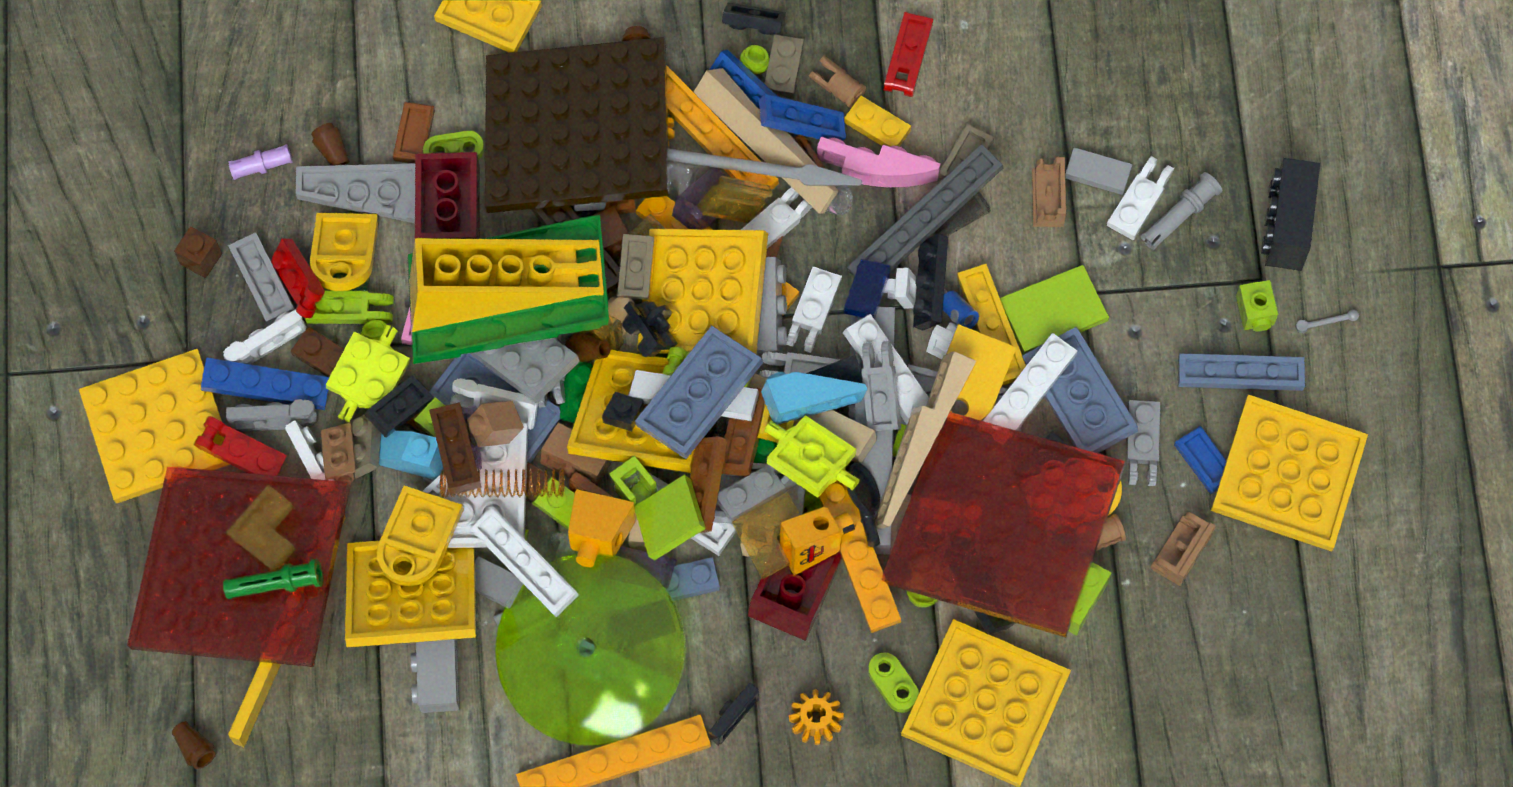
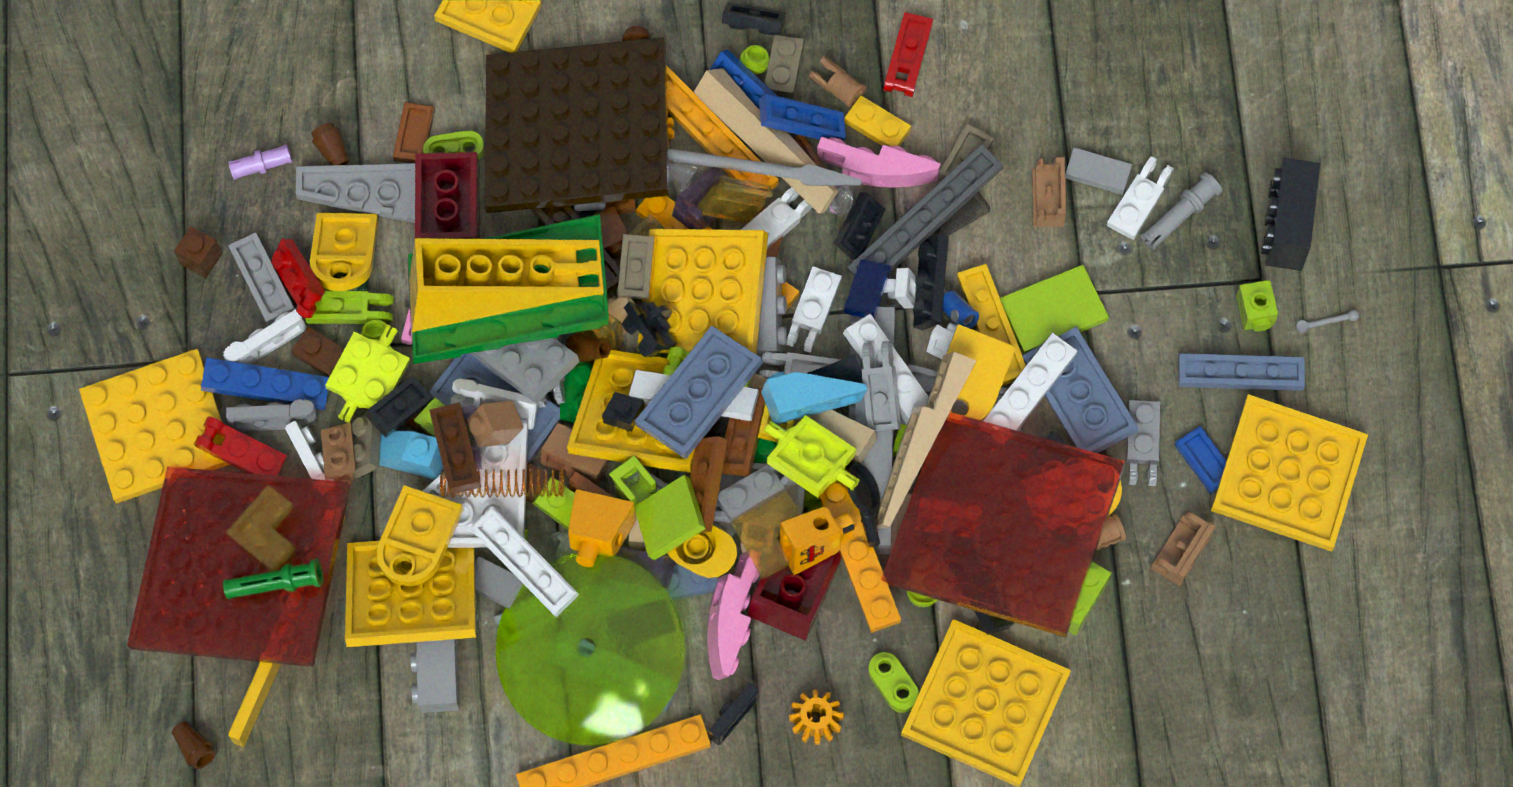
(706, 553): none -> yellow piece
(726, 625): none -> bright pink slope
(859, 225): none -> black plate

